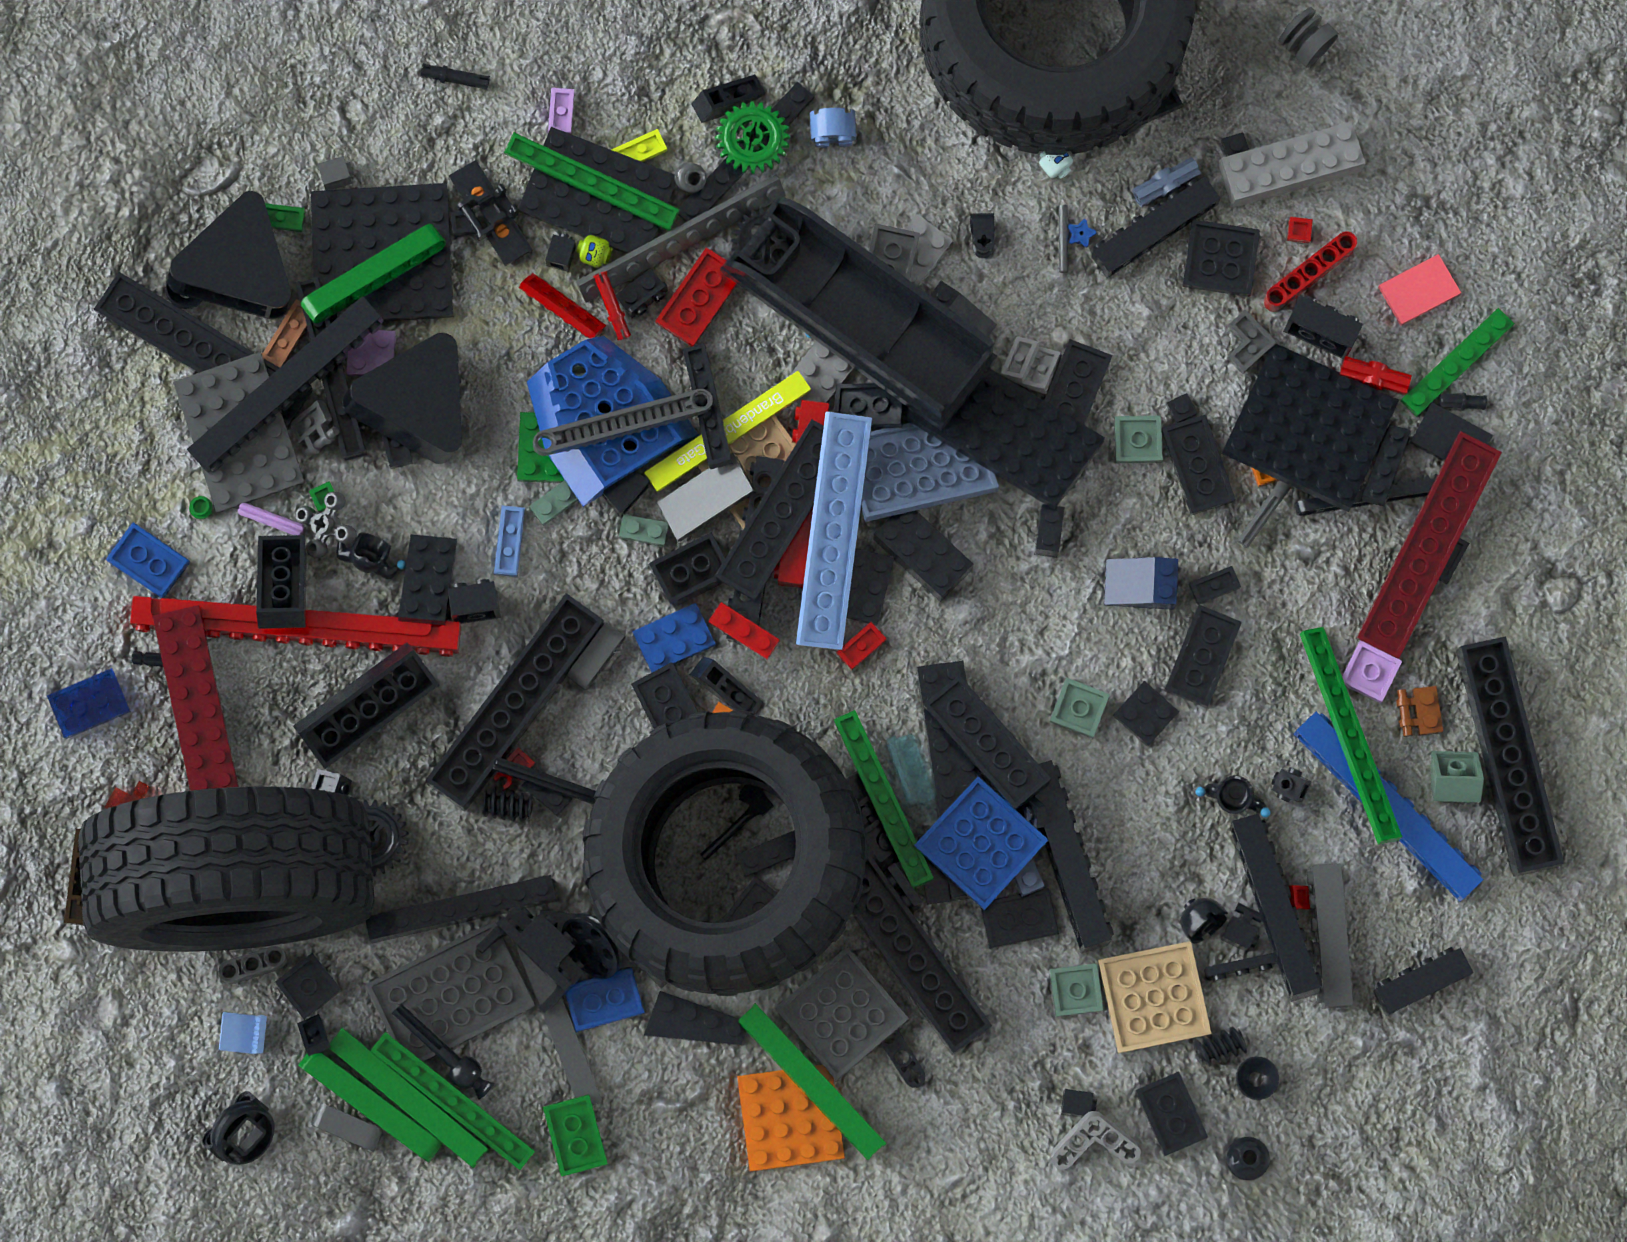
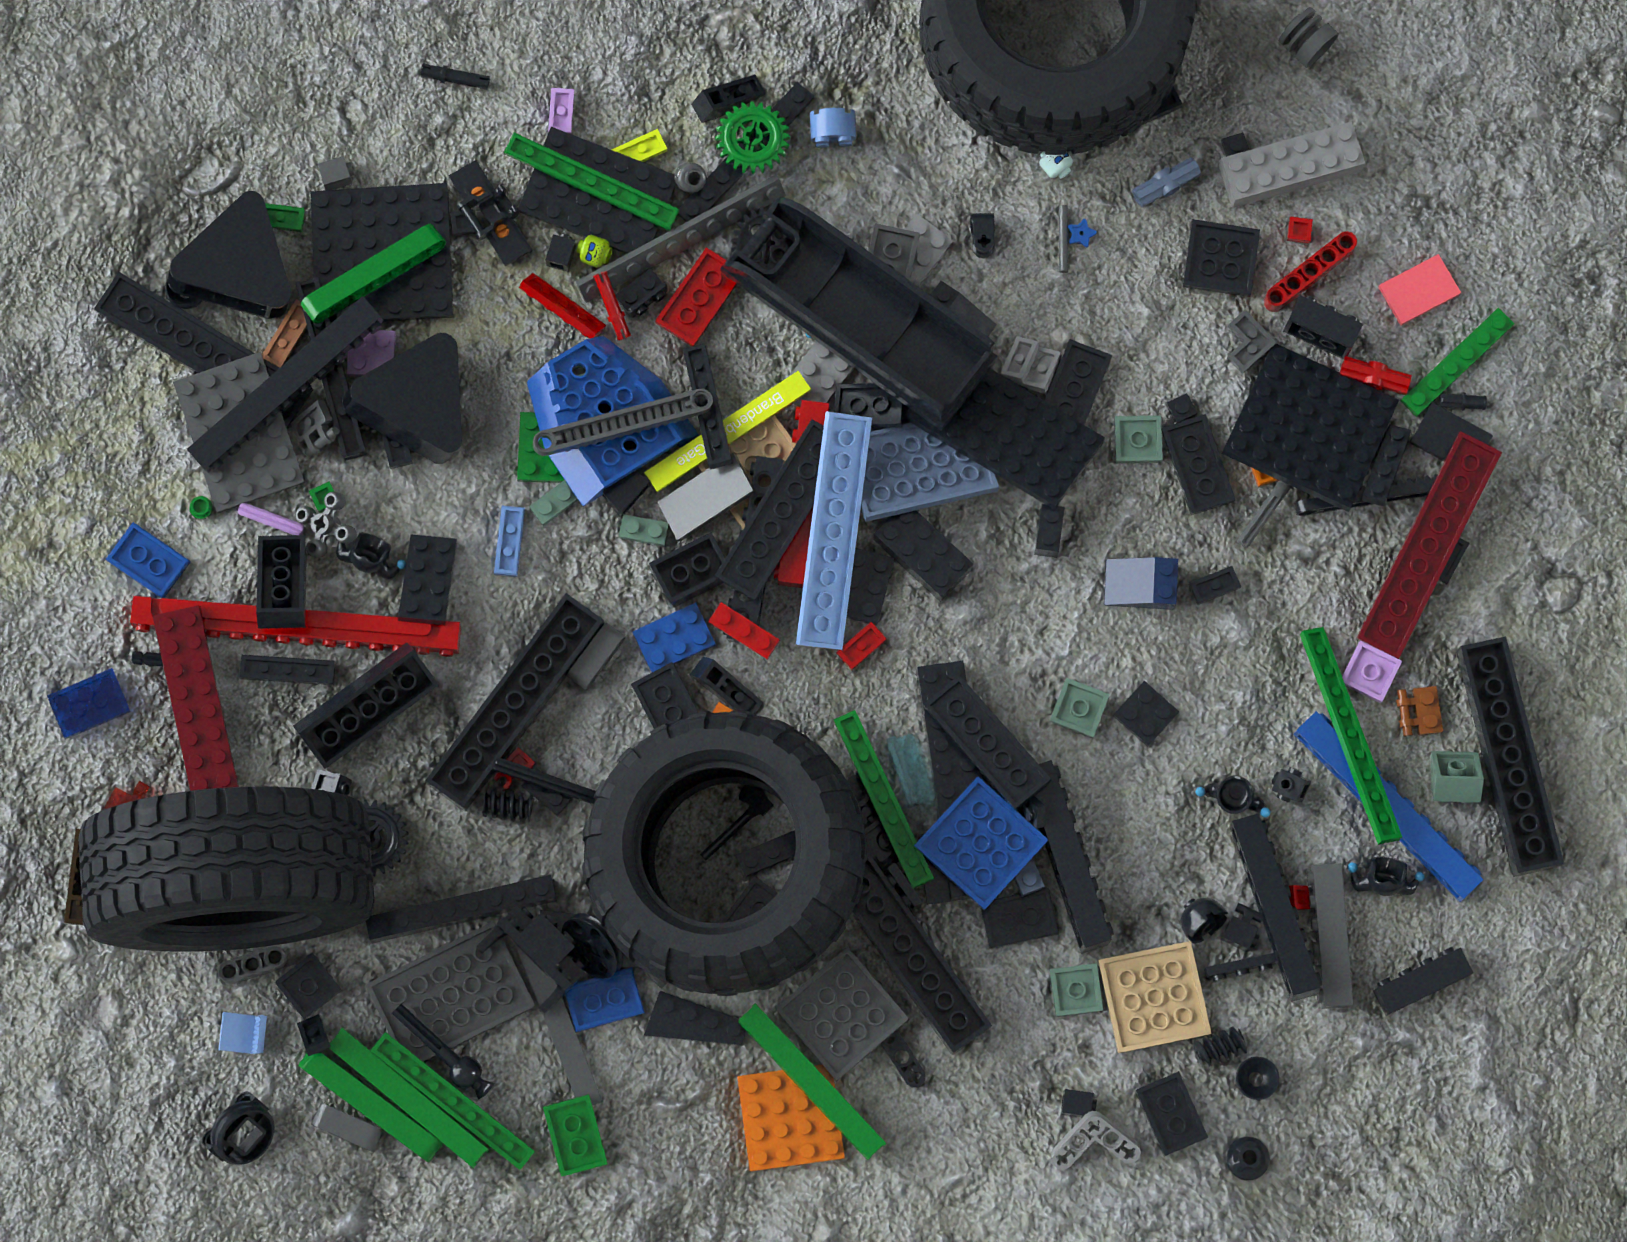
(287, 669): none -> black plate
(474, 602): black brick -> none
(1155, 227): black brick -> none
(1203, 656): black plate -> none
(1385, 877): none -> black piece

